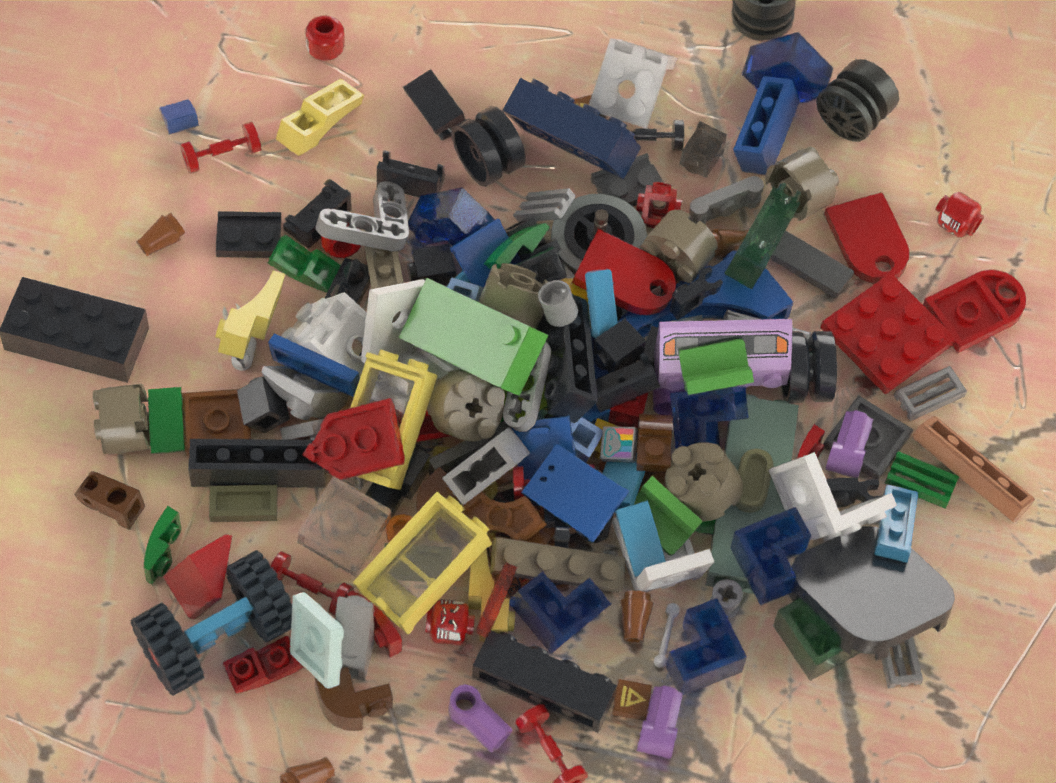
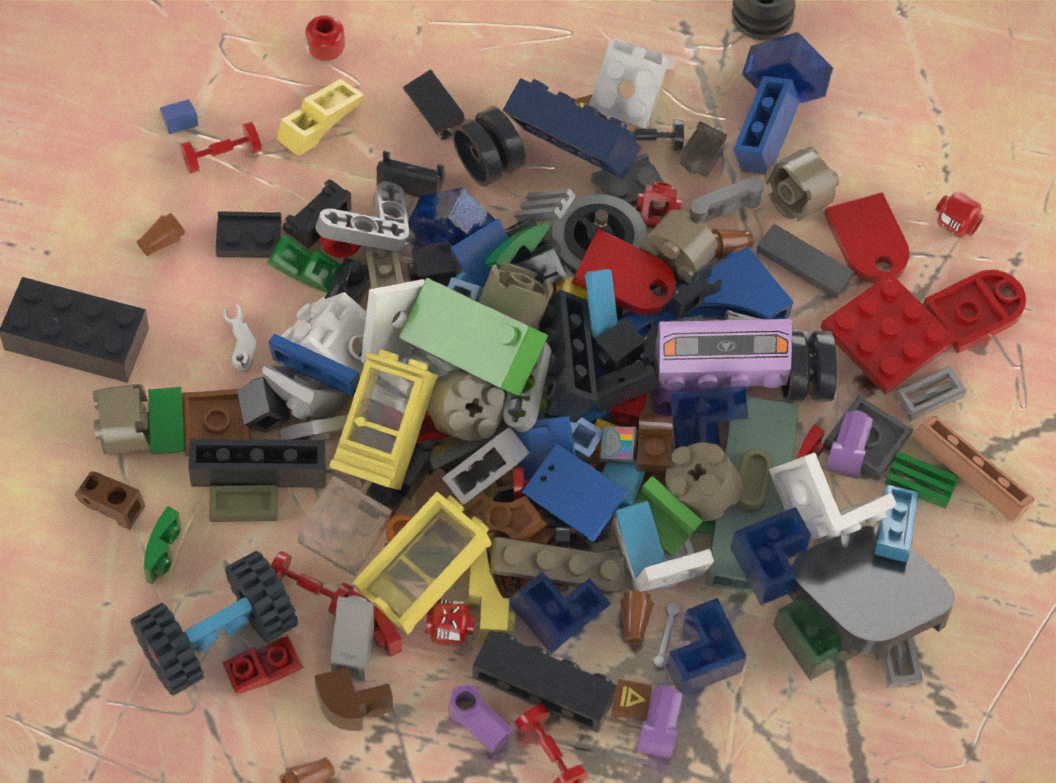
(200, 577): red slope -> none
(250, 320): light yellow slope -> none
(316, 640): light aqua plate -> none
(358, 440): red tile -> none
(496, 599): clear red tile -> none
(558, 303): light grey wheel -> none
(715, 366): bright green panel -> none
(730, 590): light grey bush -> none
(763, 236): clear green brick -> none
(848, 490): black plate -> none
(857, 100): pearl dark grey wheel -> none

